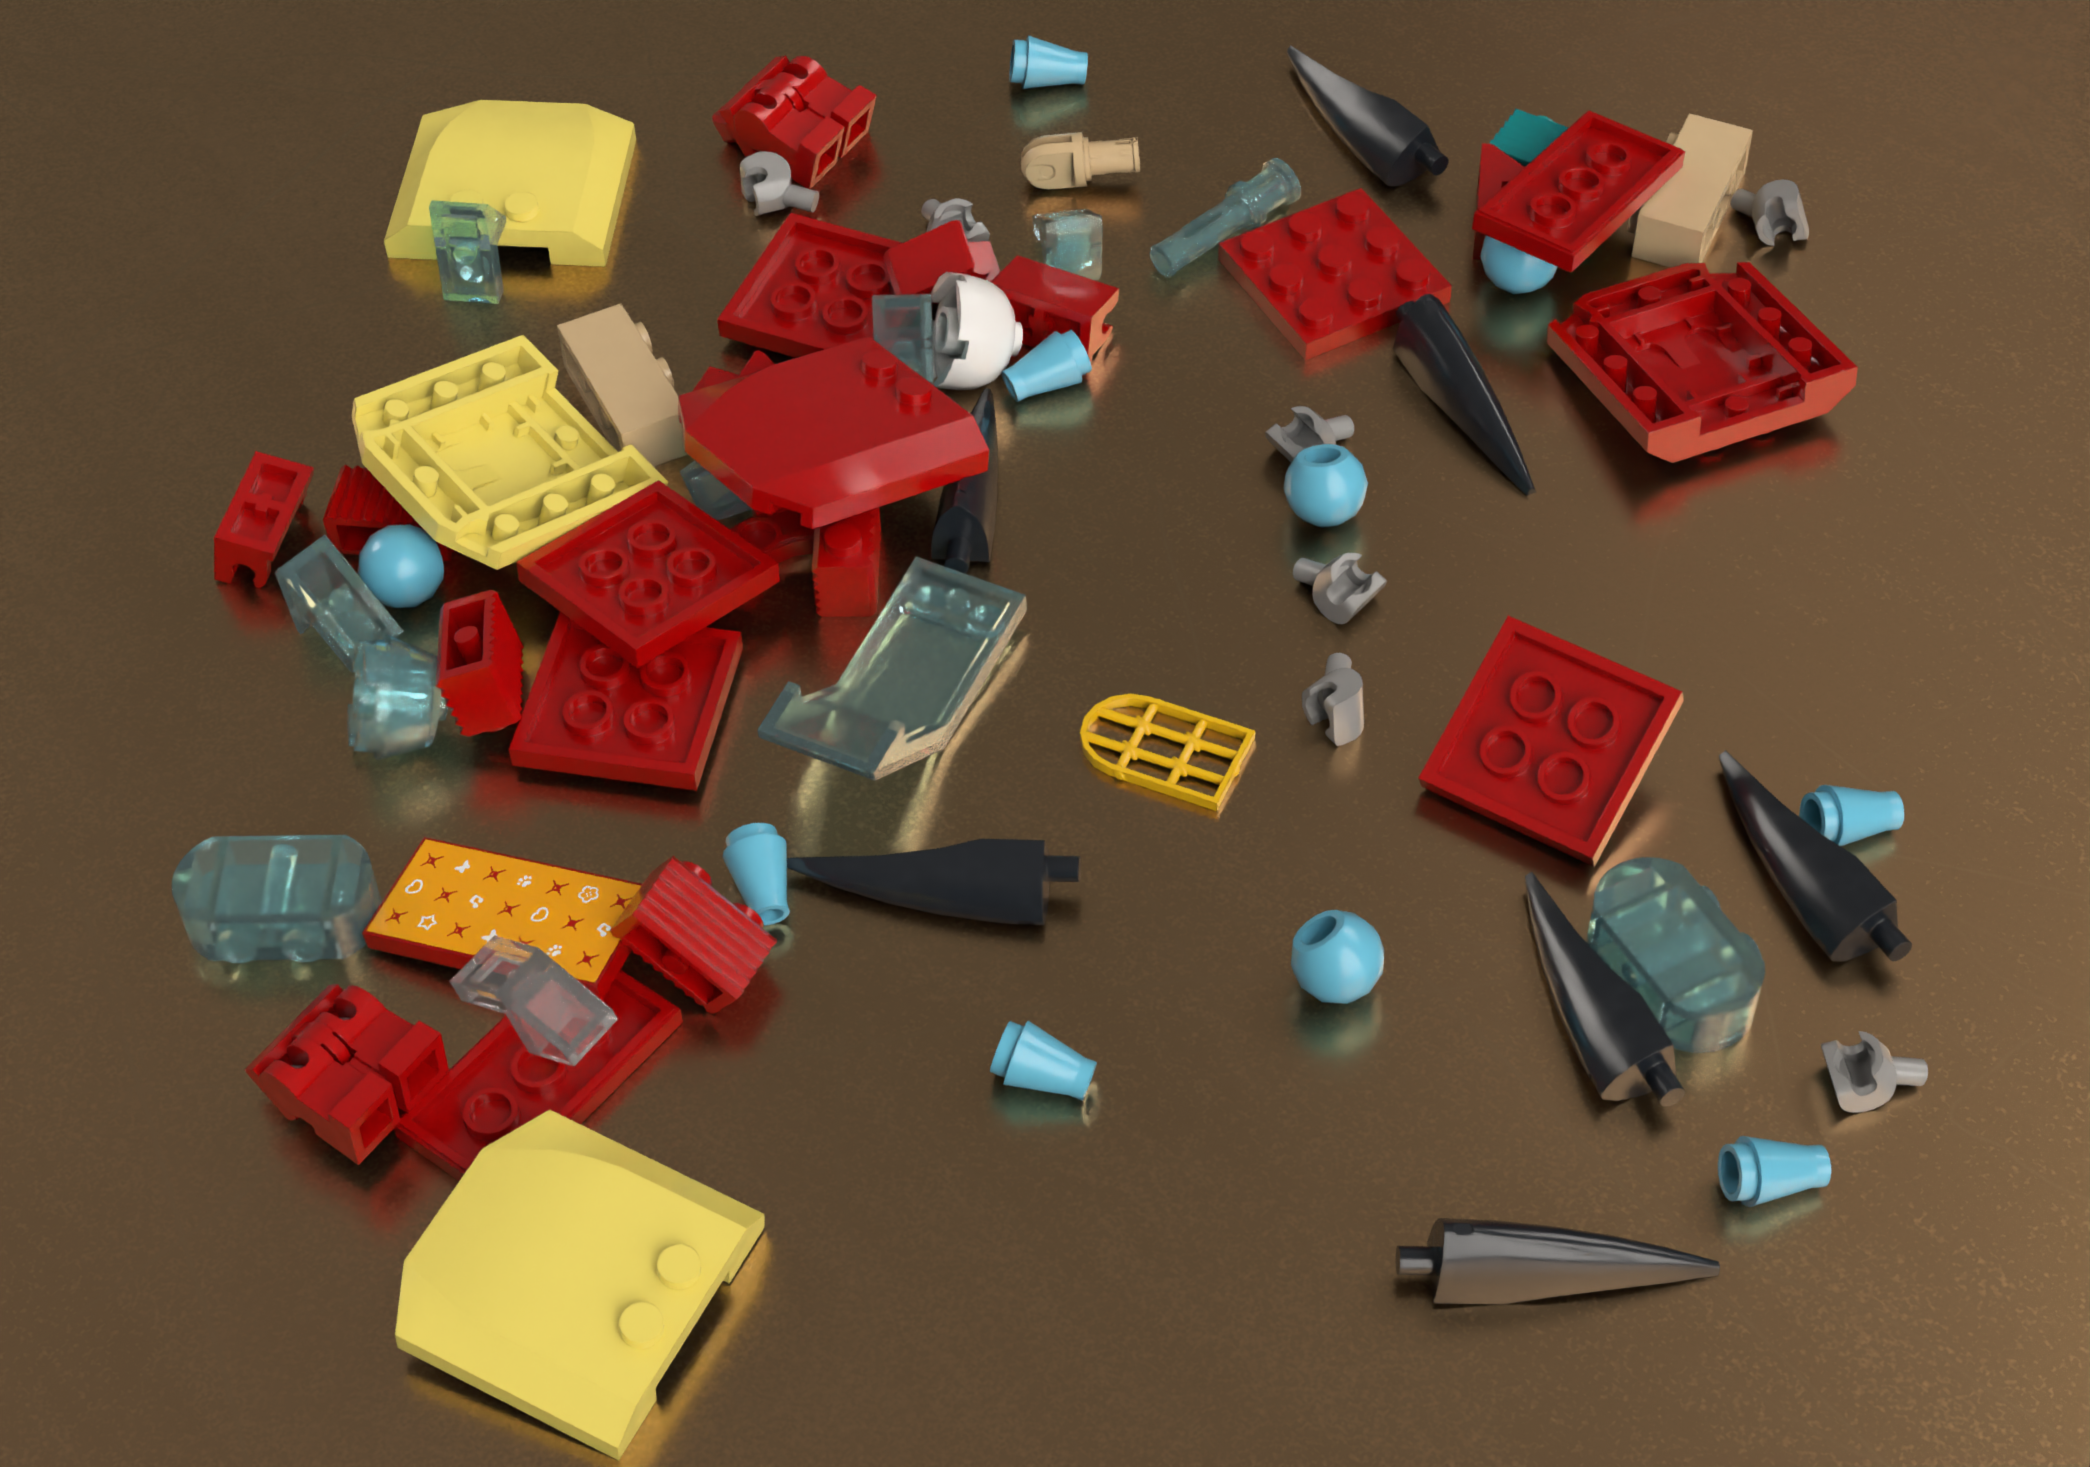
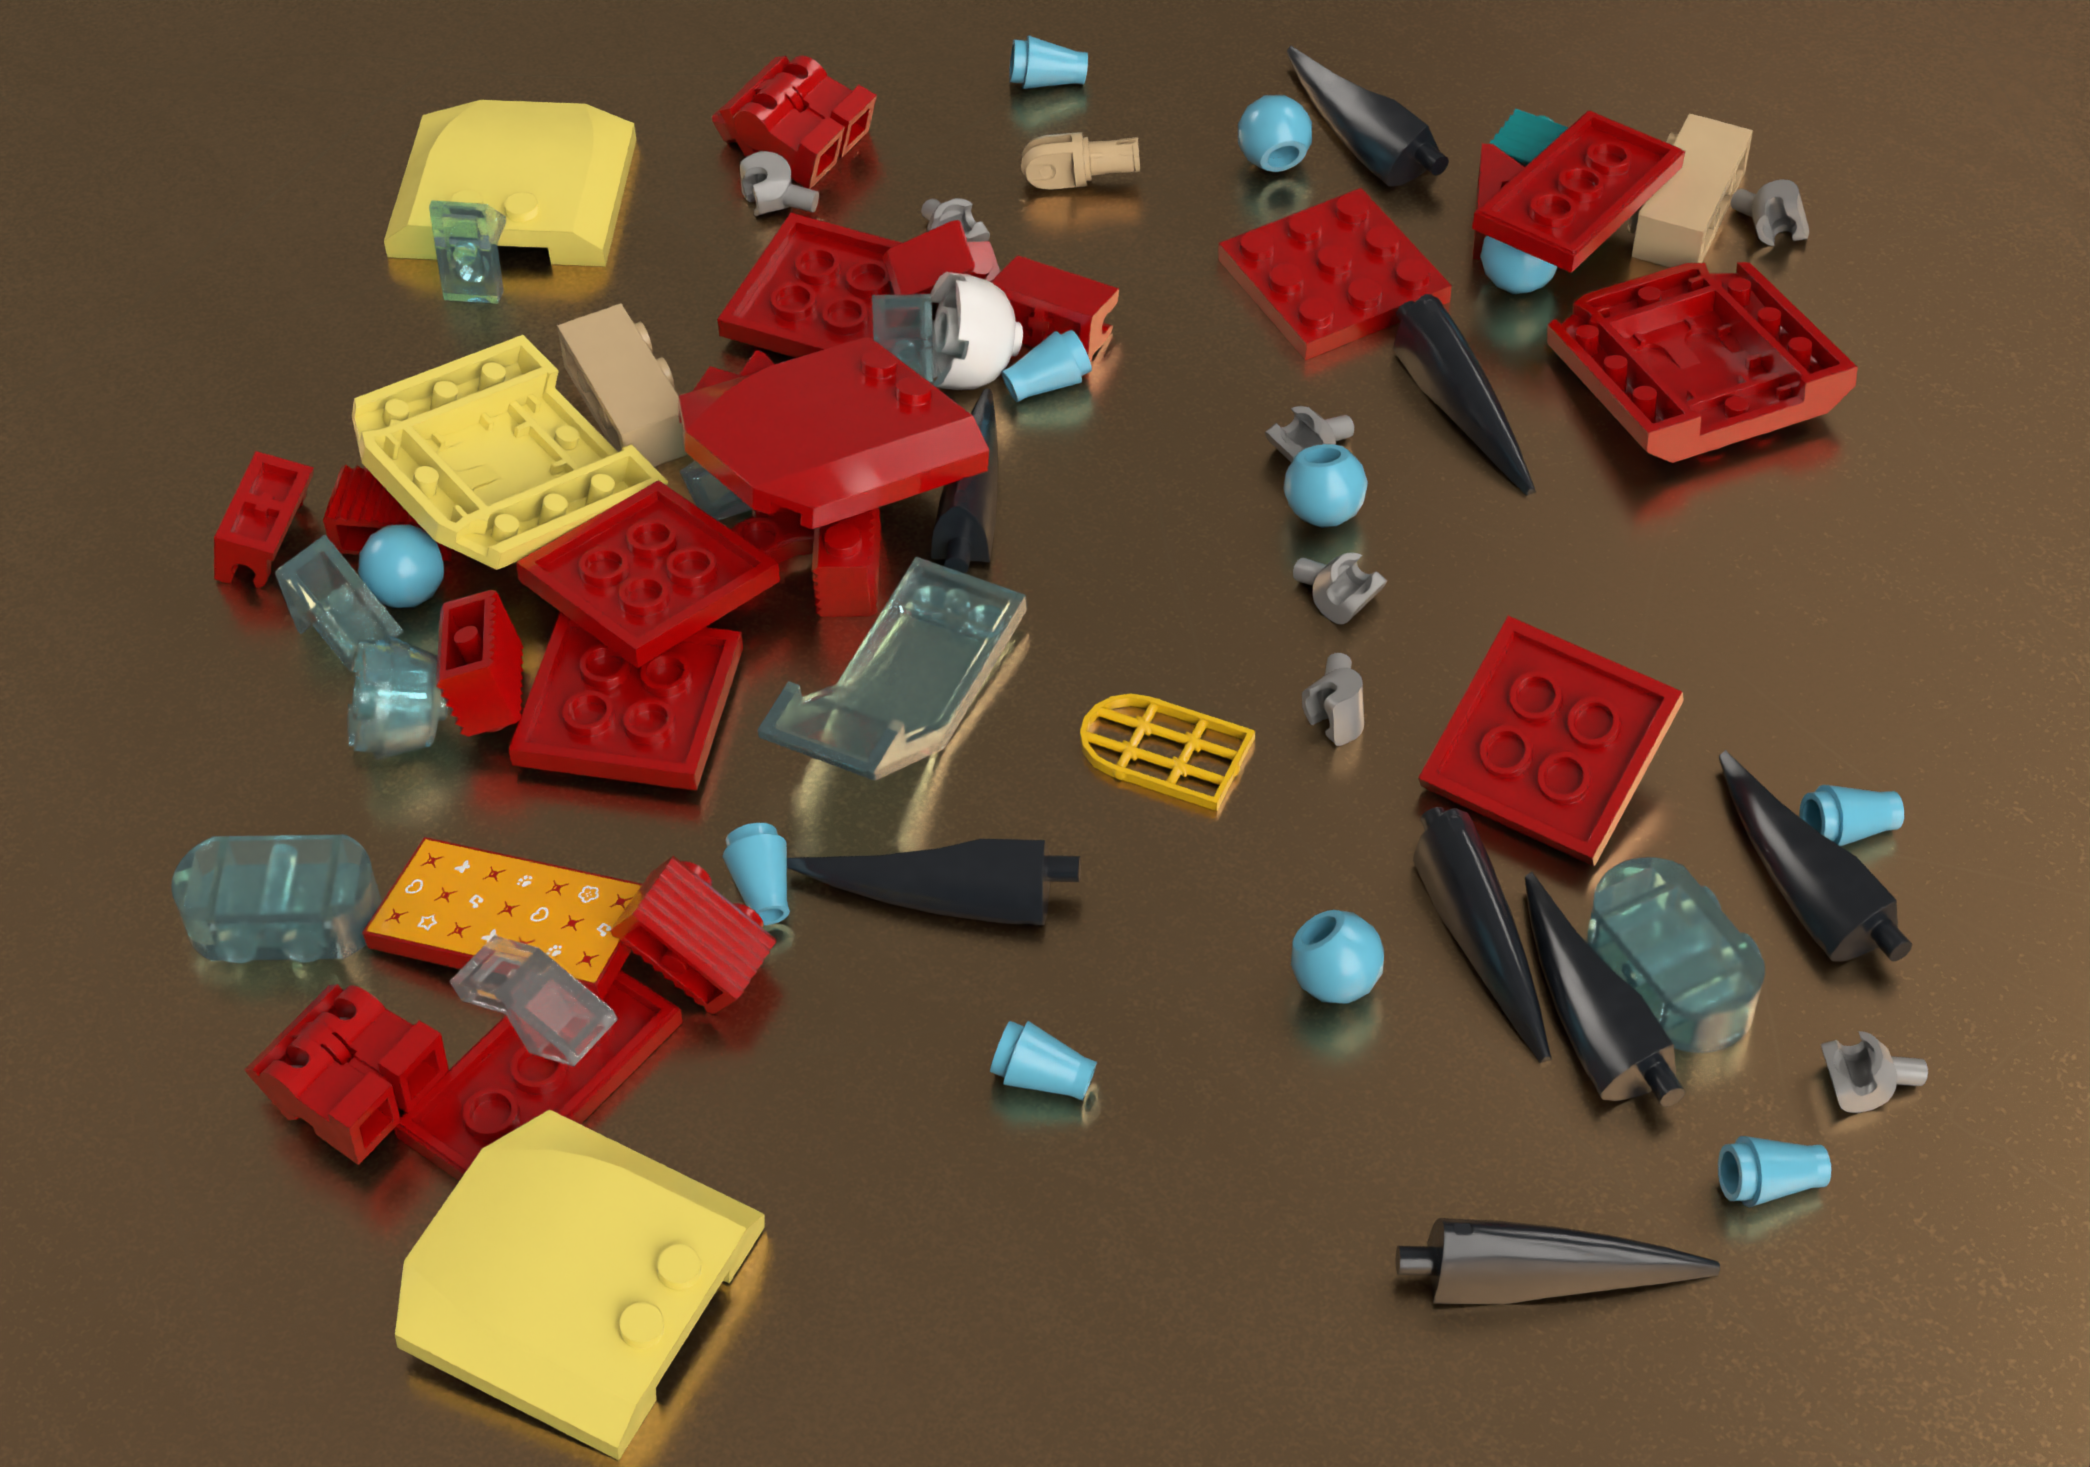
(1071, 241): clear light blue slope -> none
(1243, 207): clear light blue pin -> none
(1275, 133): none -> medium azure piece
(1479, 917): none -> black piece

